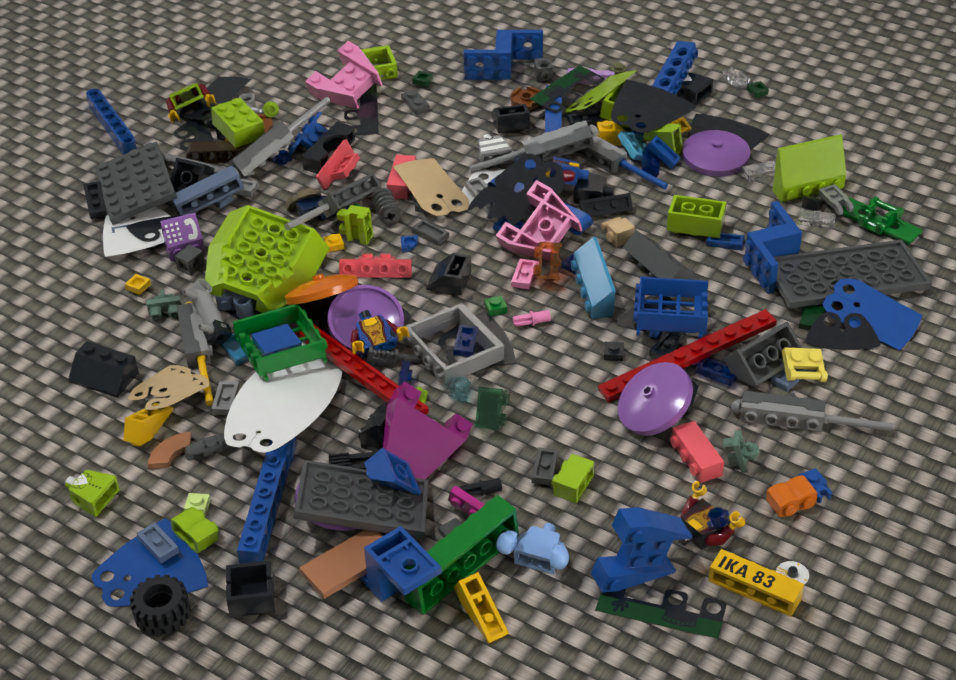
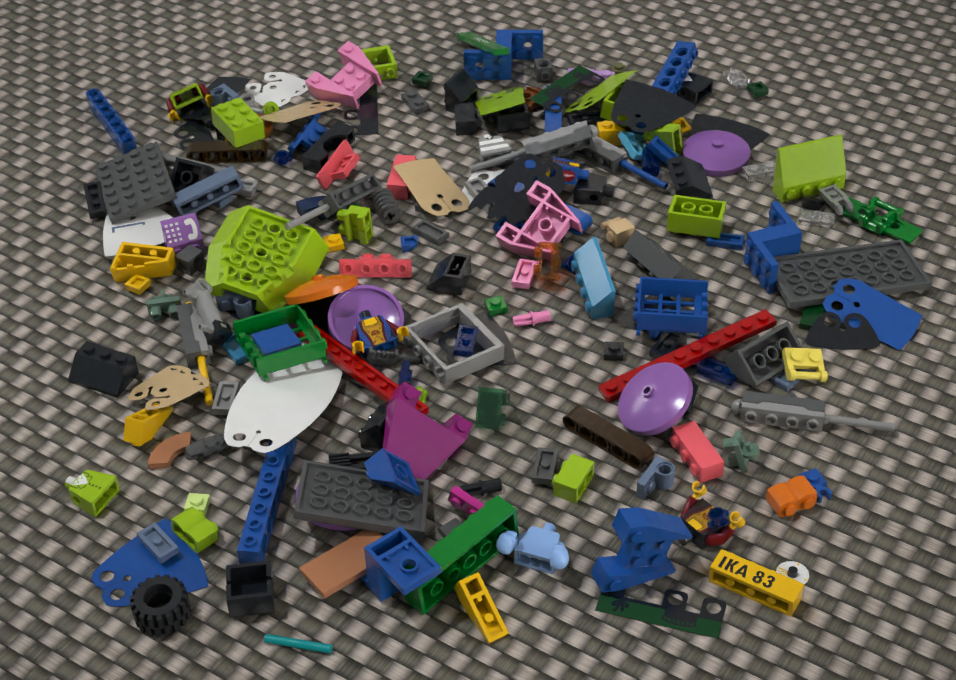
(140, 228): black piece -> none
(143, 260): none -> yellow wedge
(223, 94): none -> sand blue plate
(269, 143): piece -> none
(284, 89): none -> white piece
(298, 643): none -> teal bar
(299, 111): none -> tan piece
(302, 194): dark tan tile -> none
(459, 89): none -> black slope
(459, 388): clear light blue brick -> none
(465, 119): none -> black brick
(482, 43): none -> green tile
(495, 104): none -> lime piece
(607, 205): black plate -> none
(608, 437): none -> dark brown beam
(659, 475): none -> sand blue plate
(688, 178): none -> black slope

